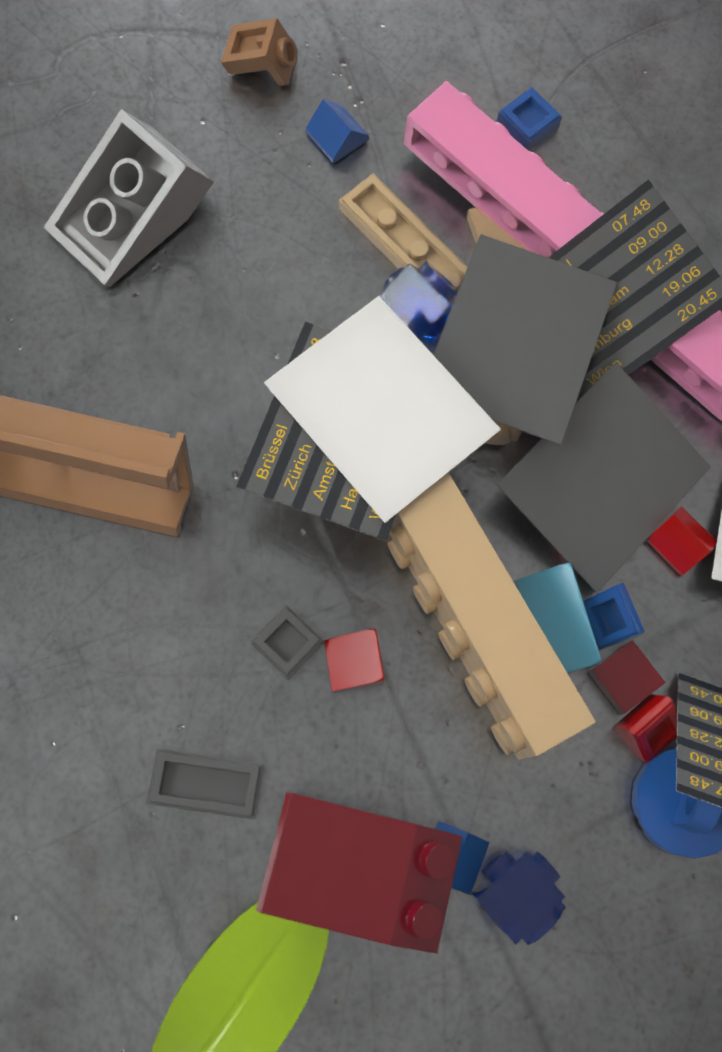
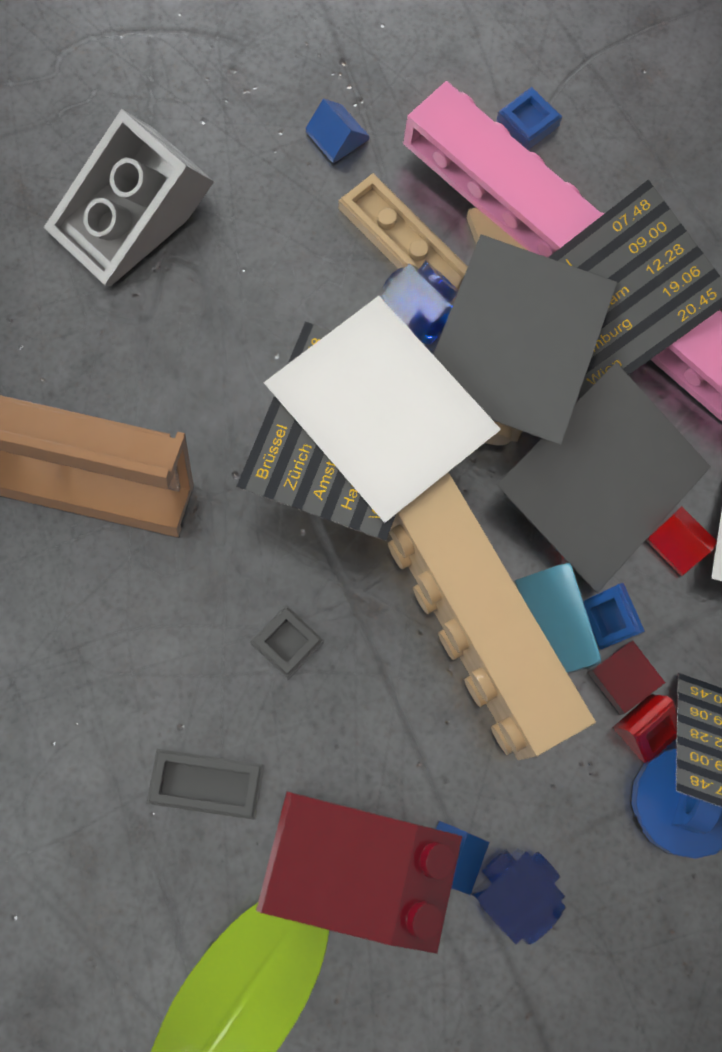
(259, 48): medium nougat bracket -> none
(354, 660): slope -> none

